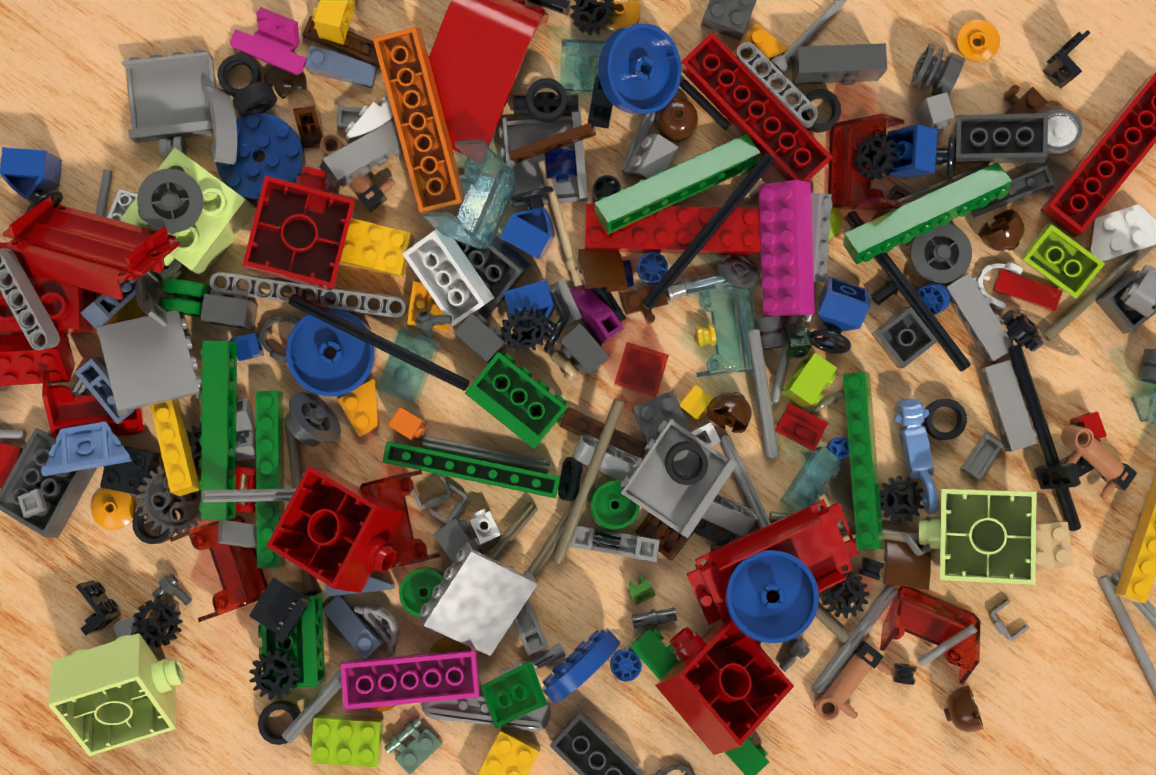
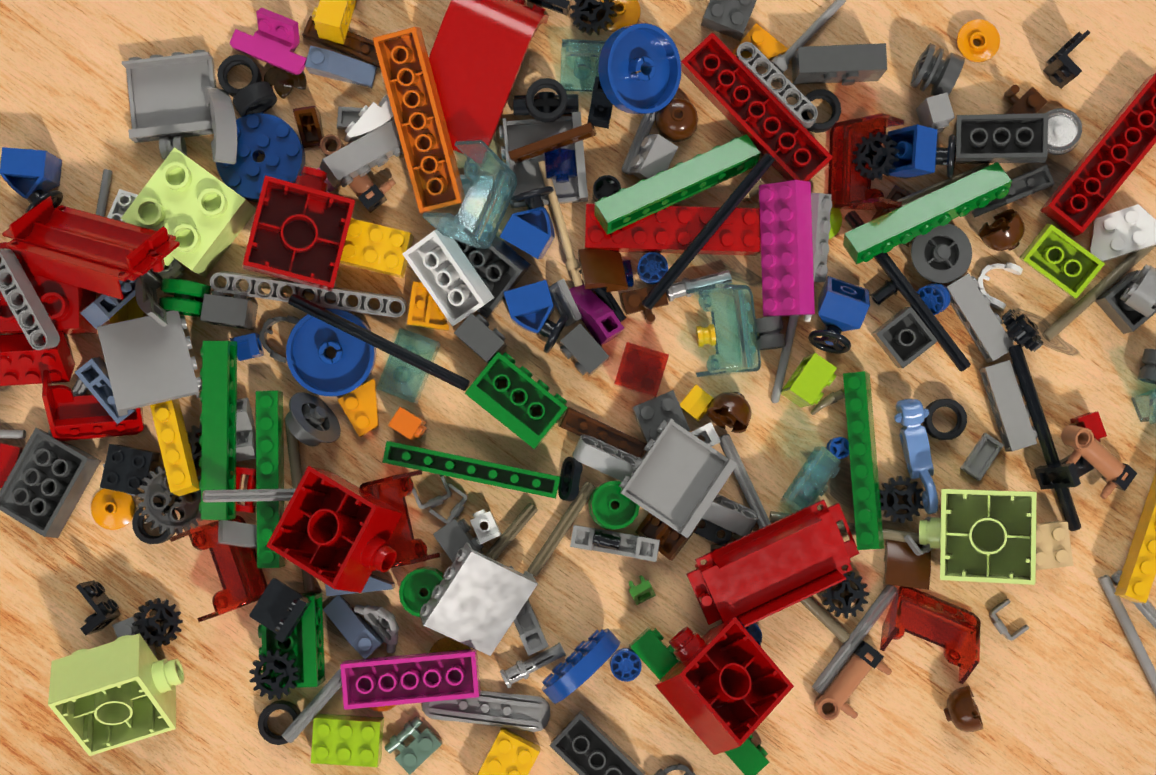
(32, 503): light grey tile -> none
(85, 449): medium blue wing -> none
(170, 200): dark grey wheel -> none
(170, 585): dark grey piece -> none
(426, 321): dark grey piece -> none
(486, 454): light grey axle -> none
(513, 695): green plate -> none
(525, 329): black gear -> none
(566, 365): tan arm -> none
(588, 481): dark tan piece -> none
(654, 617): dark grey pin -> none
(698, 475): black tyre -> none
(704, 104): black bar -> none
(738, 271): dark grey tile -> none
(762, 393): light grey axle -> none
(795, 593): blue piece -> none
(798, 339): clear green bracket -> none
(799, 649): dark grey piece -> none
(801, 427): red plate -> none
(871, 568): black wheel -> none
(904, 673): black wheel -> none
(948, 644): light grey bar -> none
(1027, 290): red tile -> none

